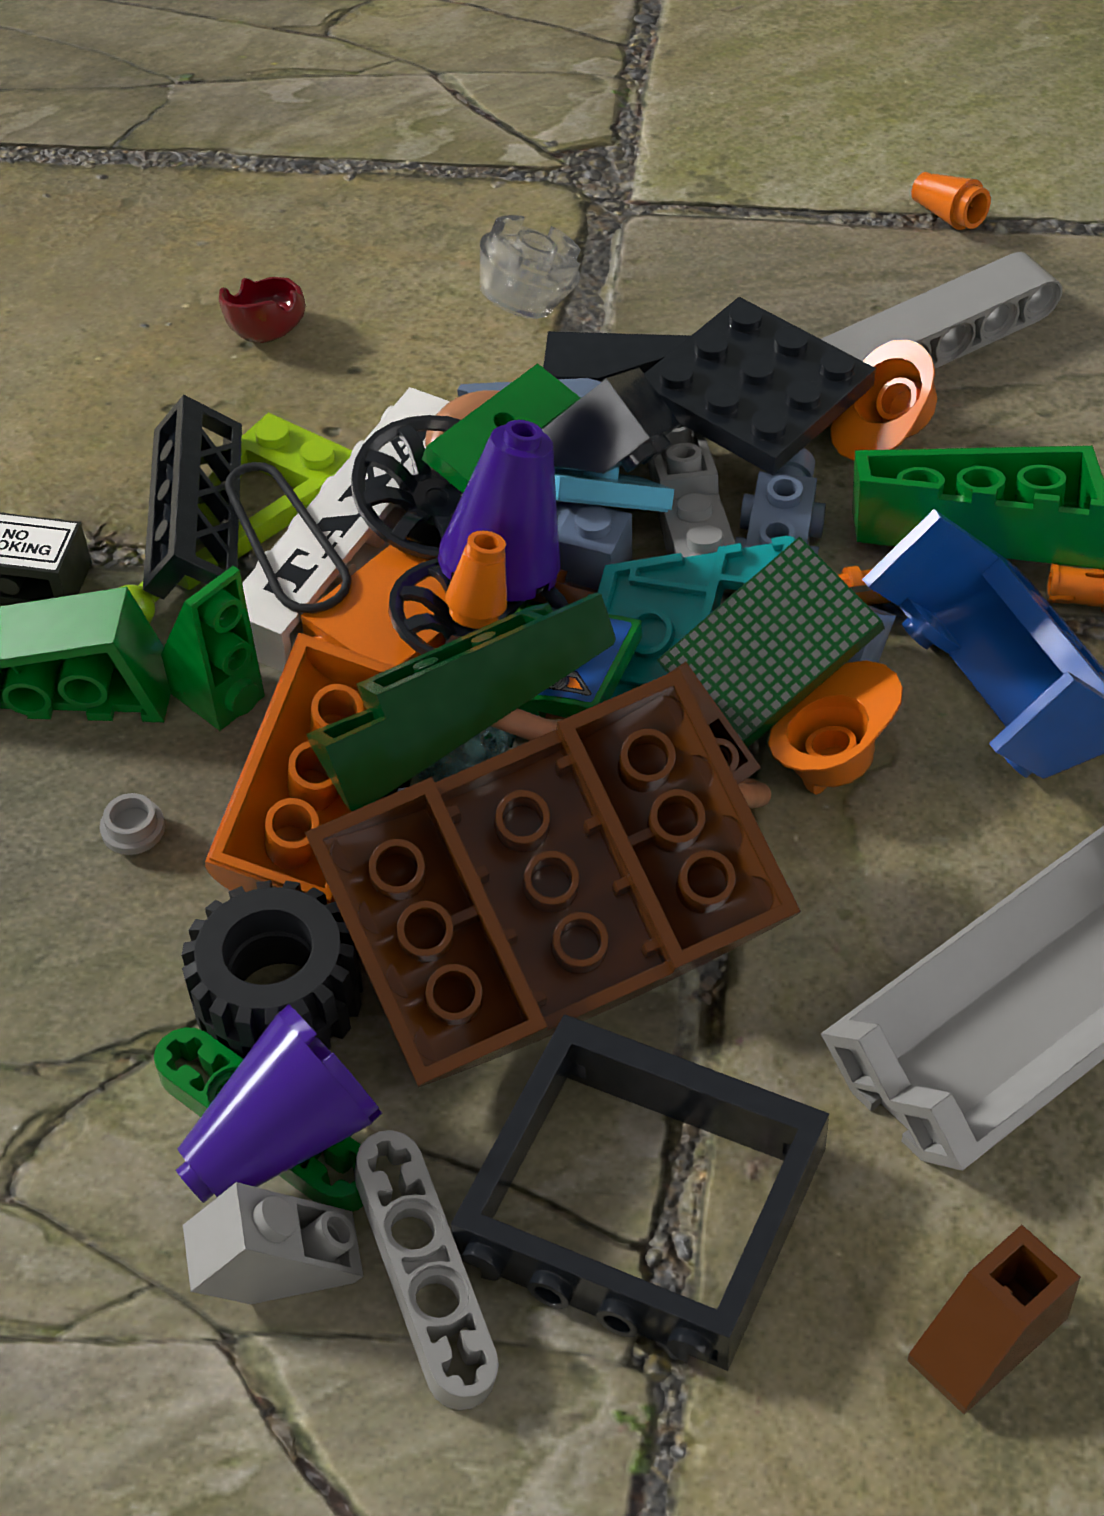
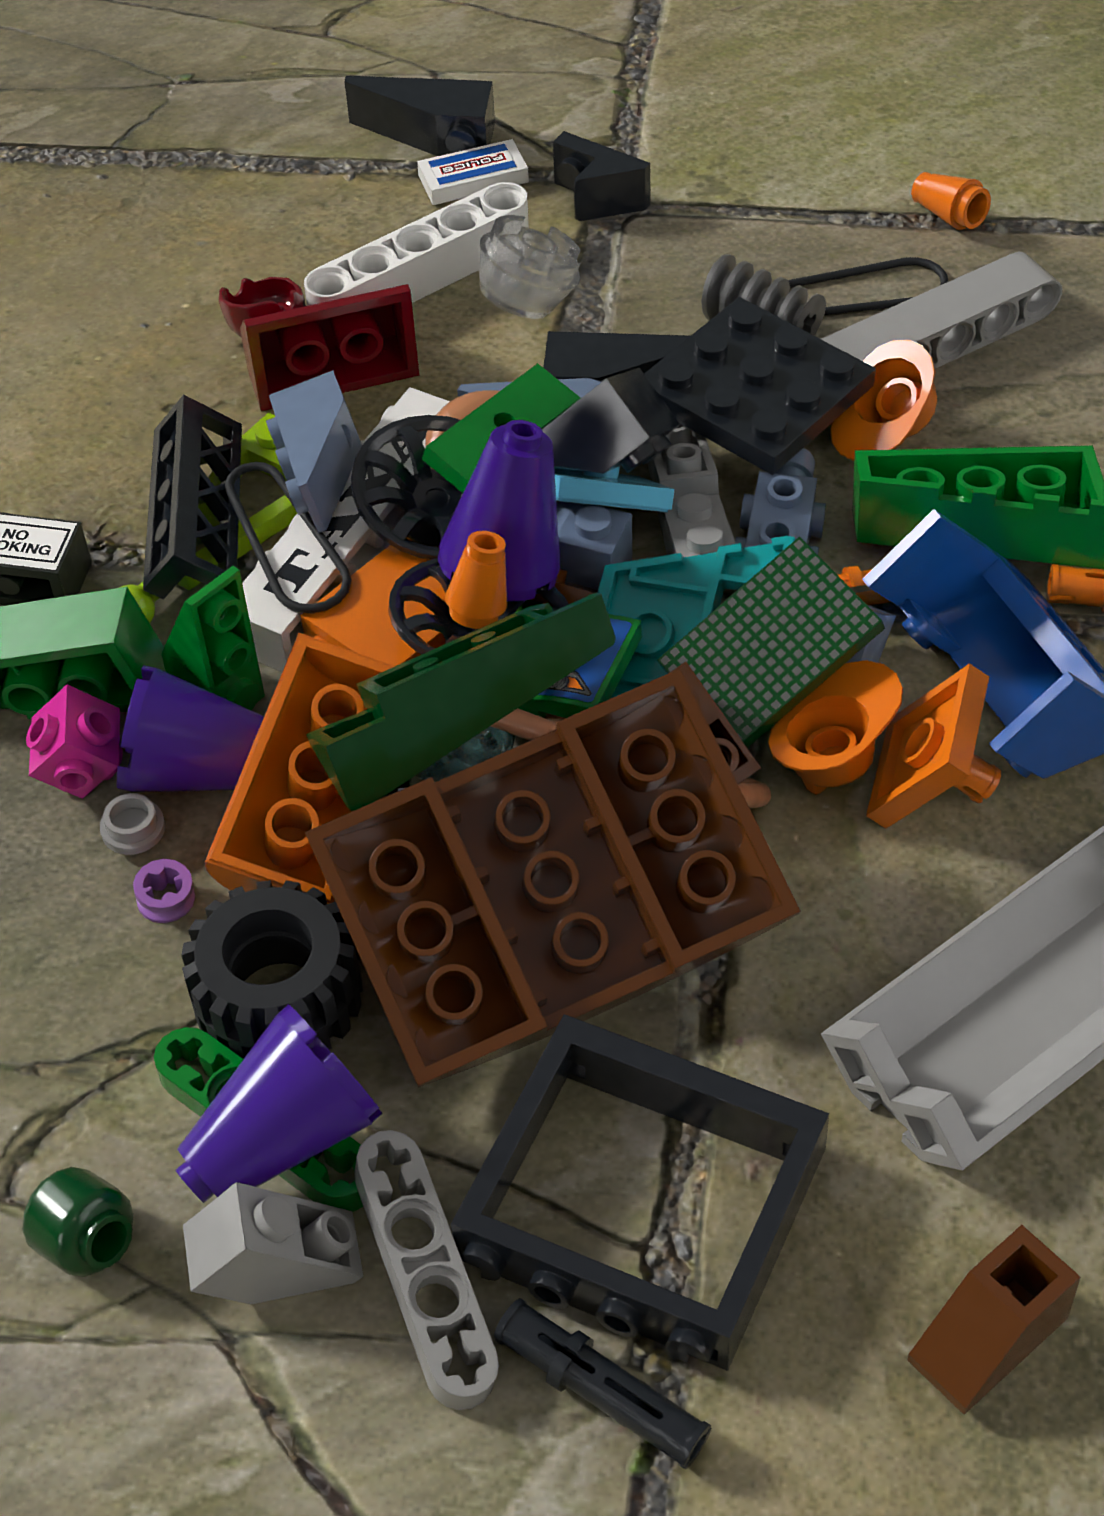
(74, 742): none -> dark pink brick
(78, 1222): none -> dark green head
(156, 877): none -> medium lavender bush
(183, 737): none -> dark purple cone
(314, 444): none -> sand blue slope
(358, 337): none -> dark red slope
(423, 253): none -> white beam
(424, 112): none -> black slope
(471, 170): none -> tile
(576, 1365): none -> black pin
(601, 178): none -> black slope
(728, 282): none -> flat silver piece
(867, 269): none -> black piece
(933, 749): none -> orange tile

